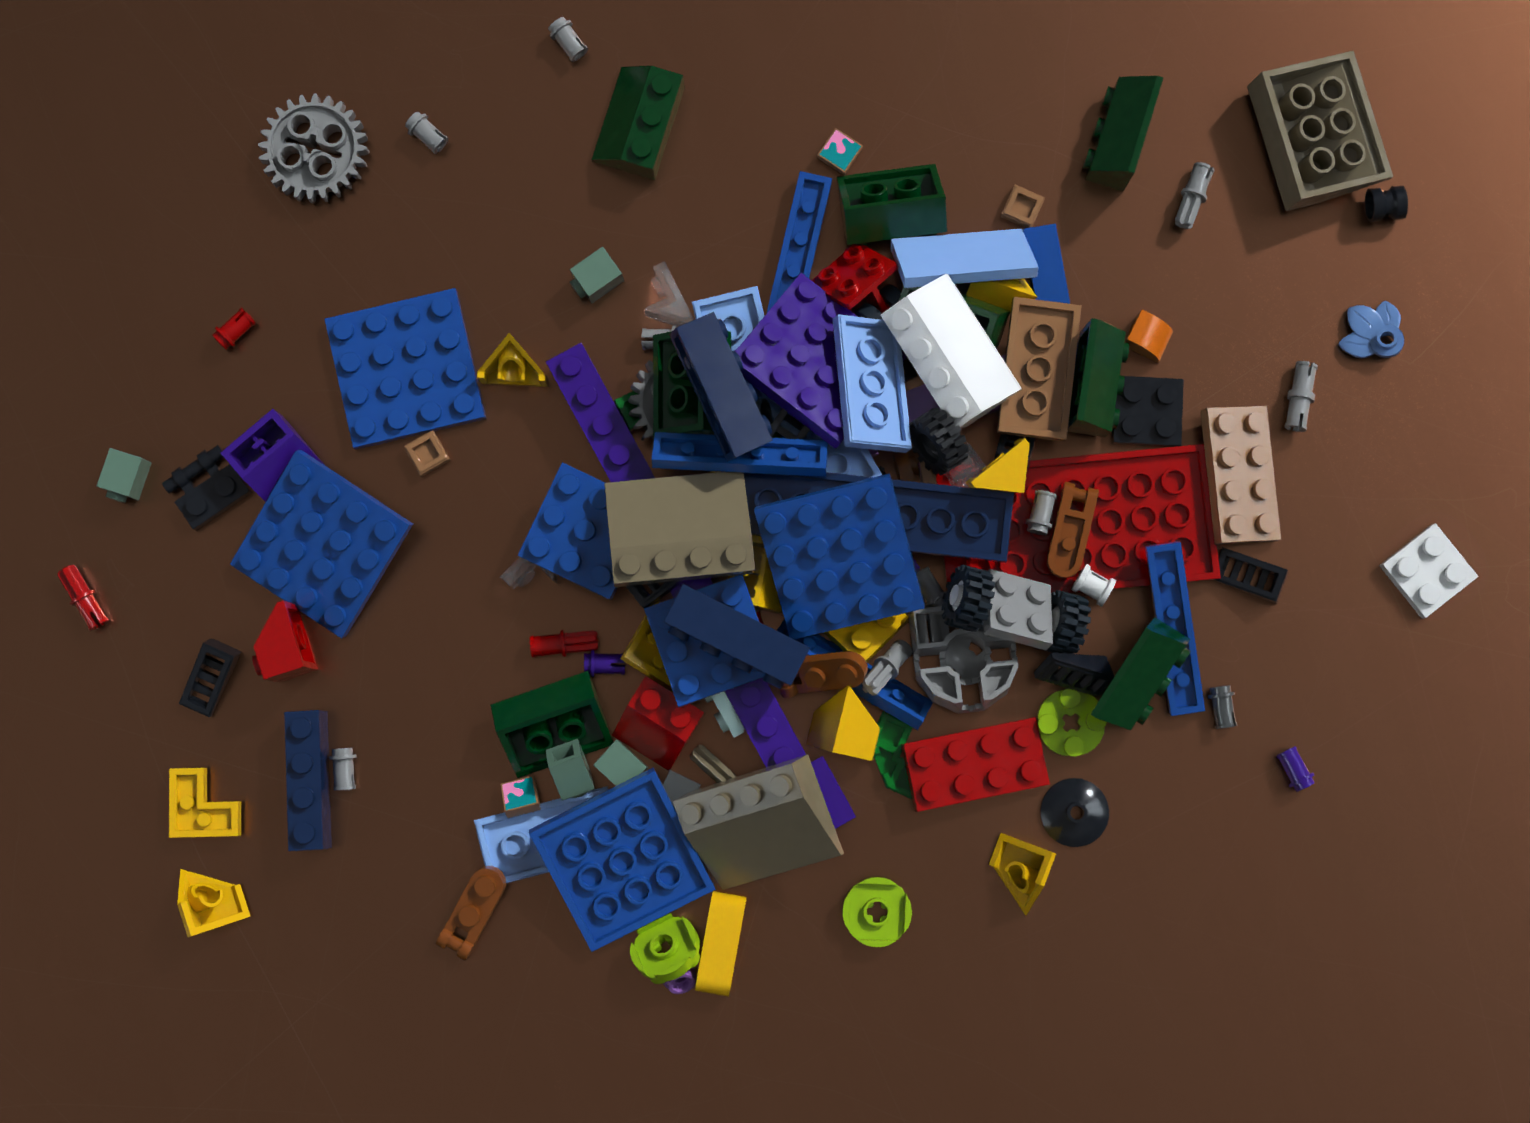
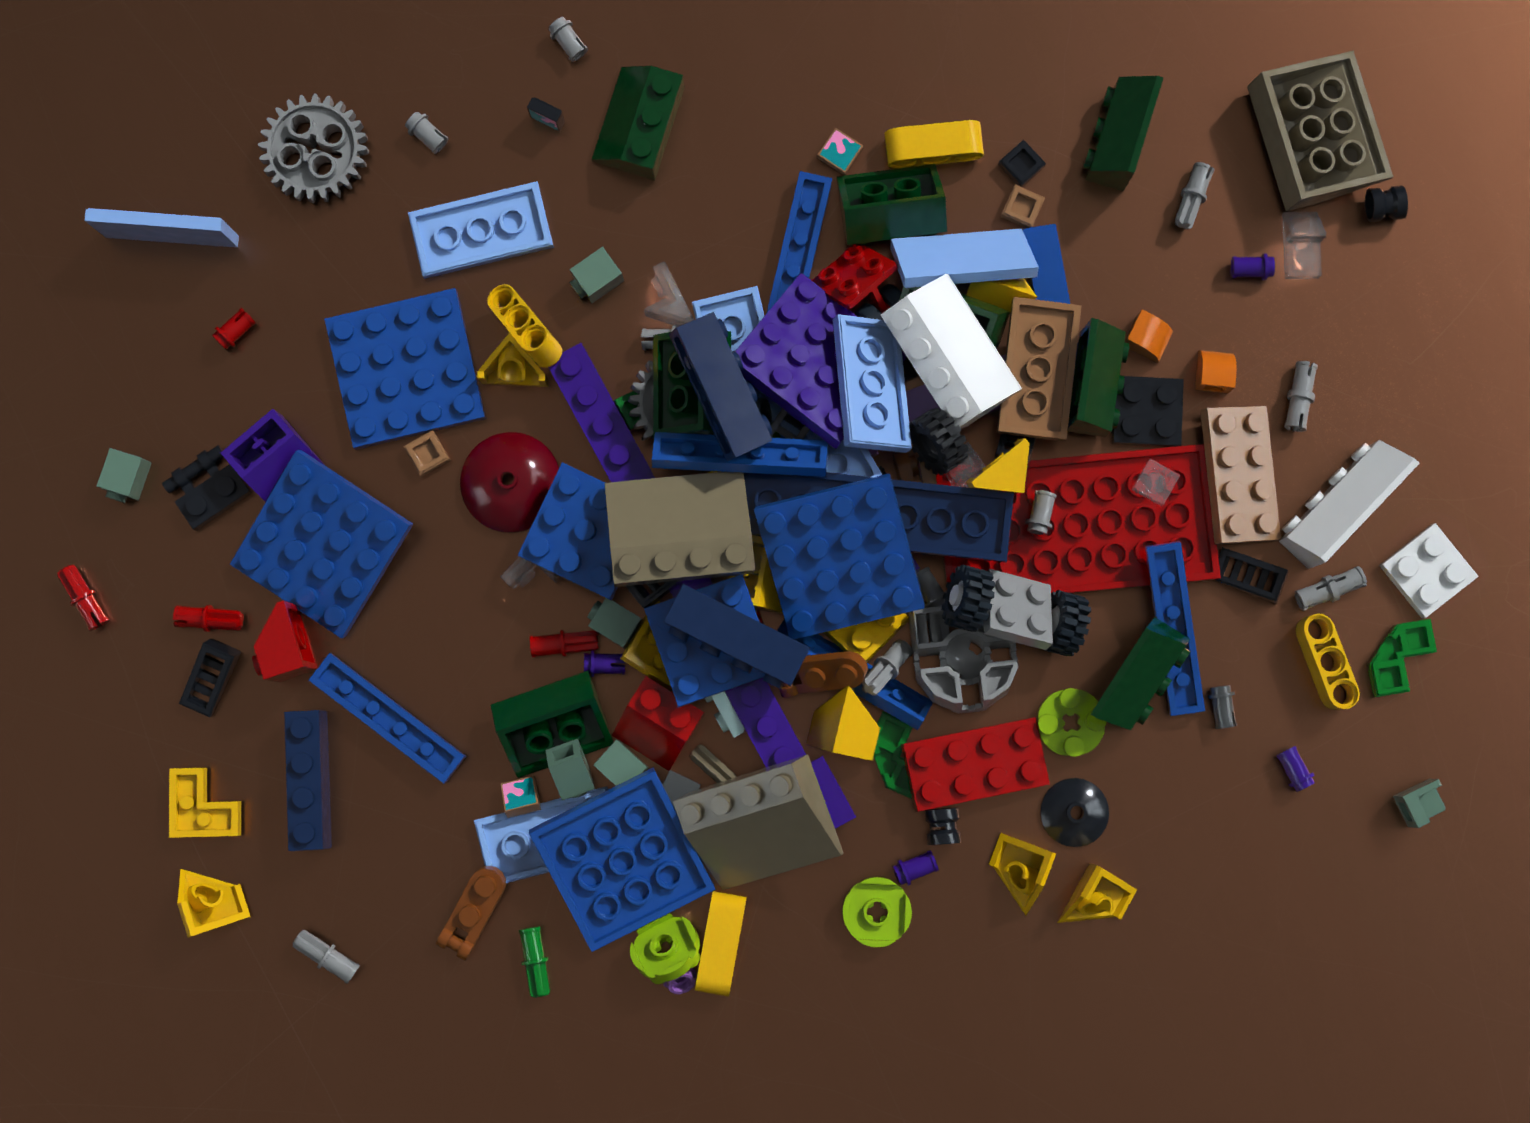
(162, 227): none -> light blue tile
(207, 618): none -> red axle
(325, 956): none -> light grey axle
(343, 768): light grey pin -> none
(387, 718): none -> blue plate
(480, 230): none -> light blue tile
(510, 506): none -> dark red dish
(524, 326): none -> yellow beam
(534, 962): none -> green axle
(546, 114): none -> black tile
(614, 622): none -> sand green brick
(915, 868): none -> dark purple pin
(934, 144): none -> yellow beam
(943, 818): none -> black wheel
(1022, 163): none -> black tile
(1071, 531): dark orange plate -> none
(1077, 672): black slope -> none
(1093, 585): white bush -> none
(1098, 897): none -> yellow slope
(1155, 482): none -> clear plate
(1215, 372): none -> orange brick
(1253, 266): none -> dark purple pin
(1301, 243): none -> clear slope
(1330, 588): none -> light grey pin
(1340, 673): none -> yellow beam
(1346, 503): none -> white slope
(1369, 328): medium blue plate -> none
(1387, 664): none -> green tile
(1420, 803): none -> sand green panel

